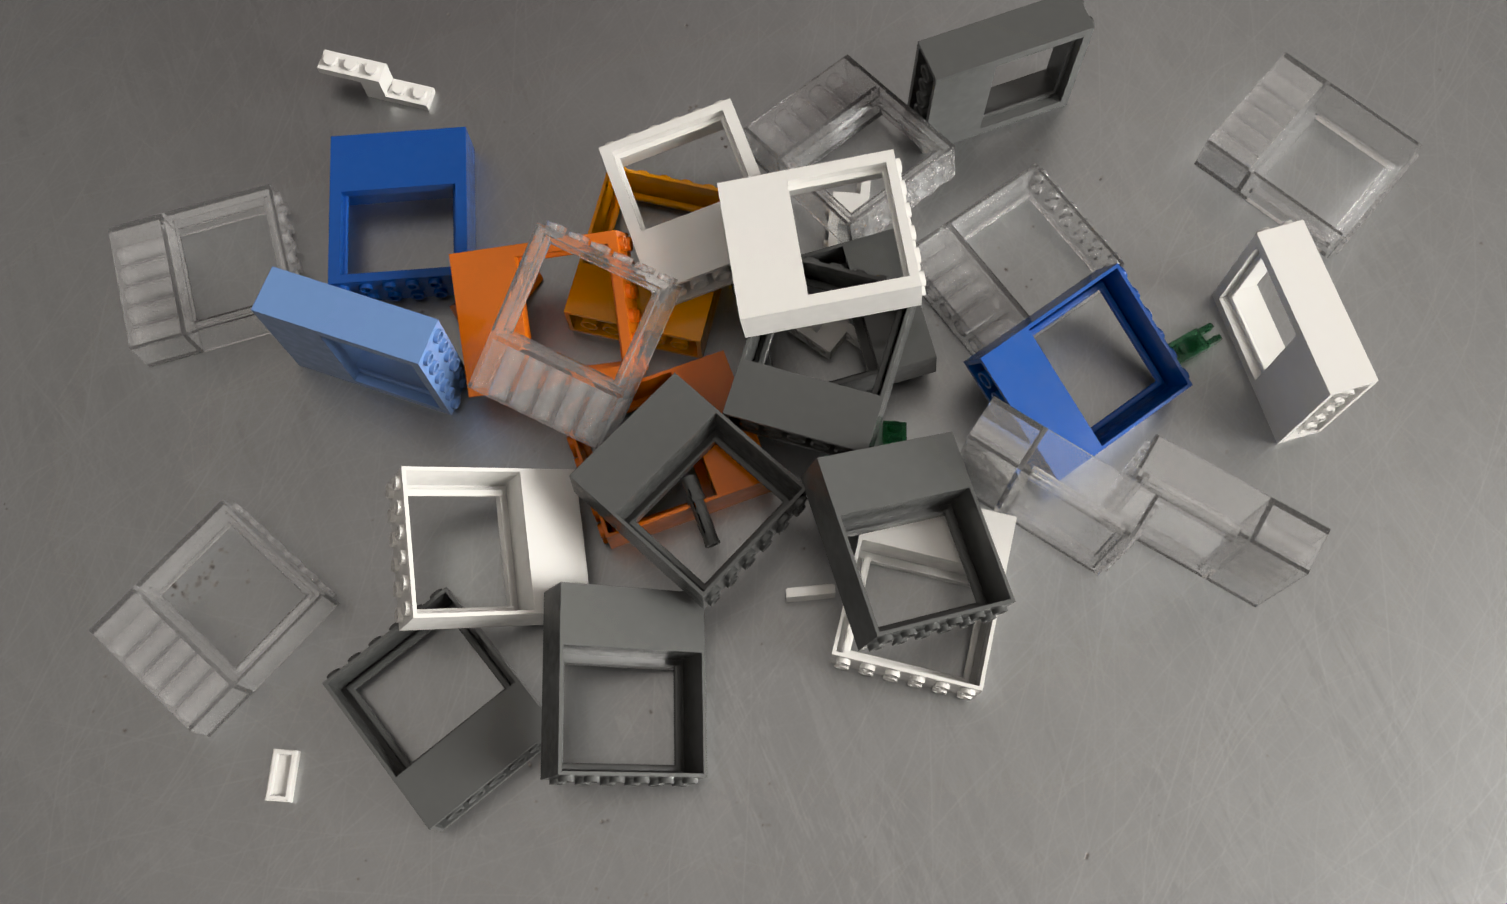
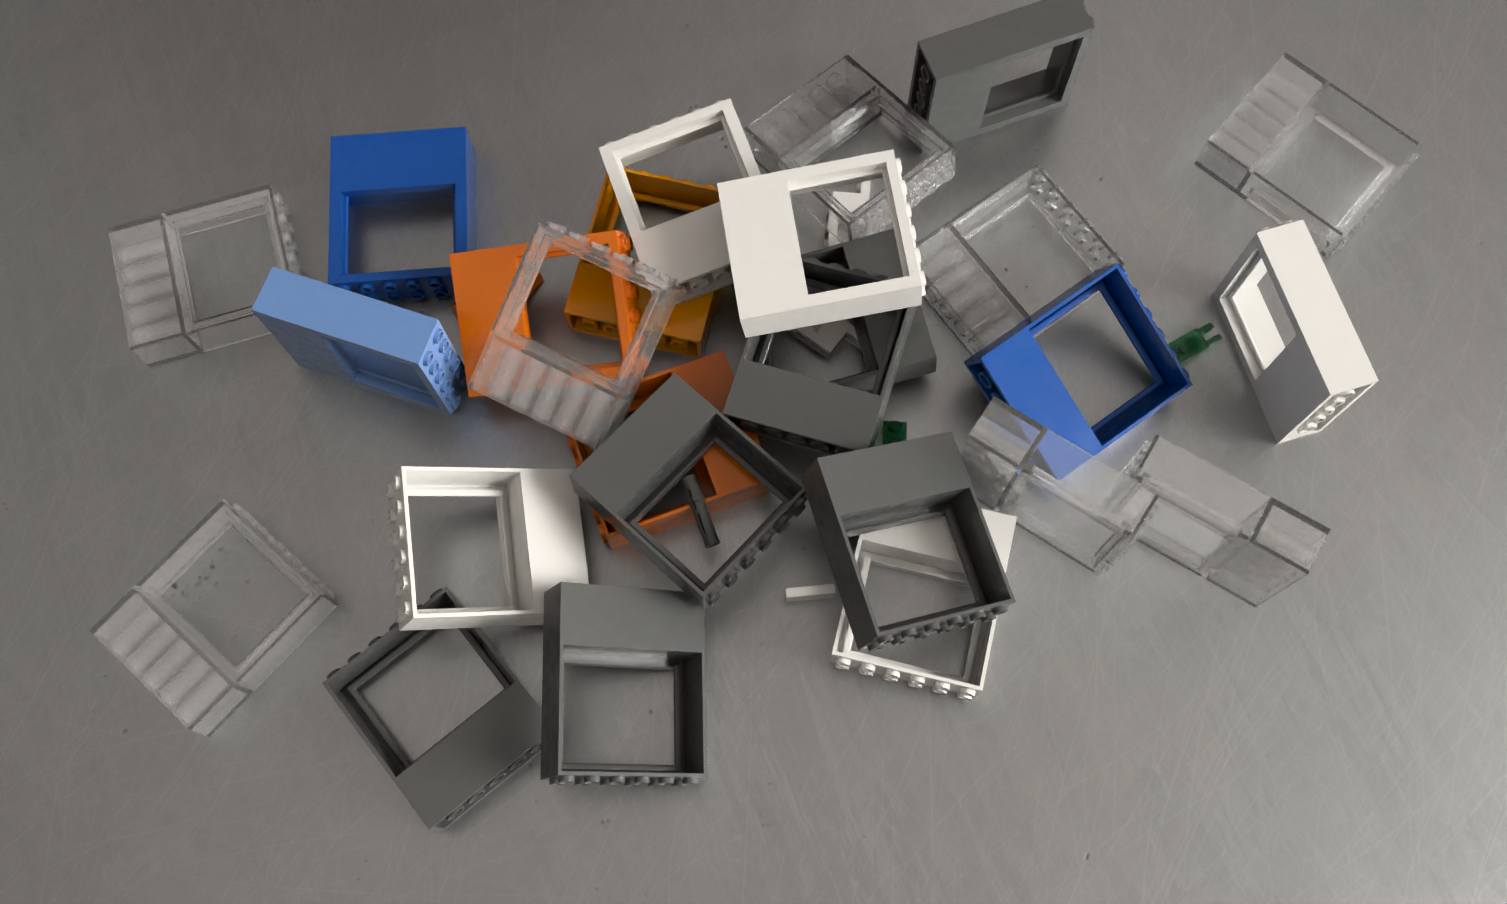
(282, 775): white tile -> none
(376, 79): white bracket -> none

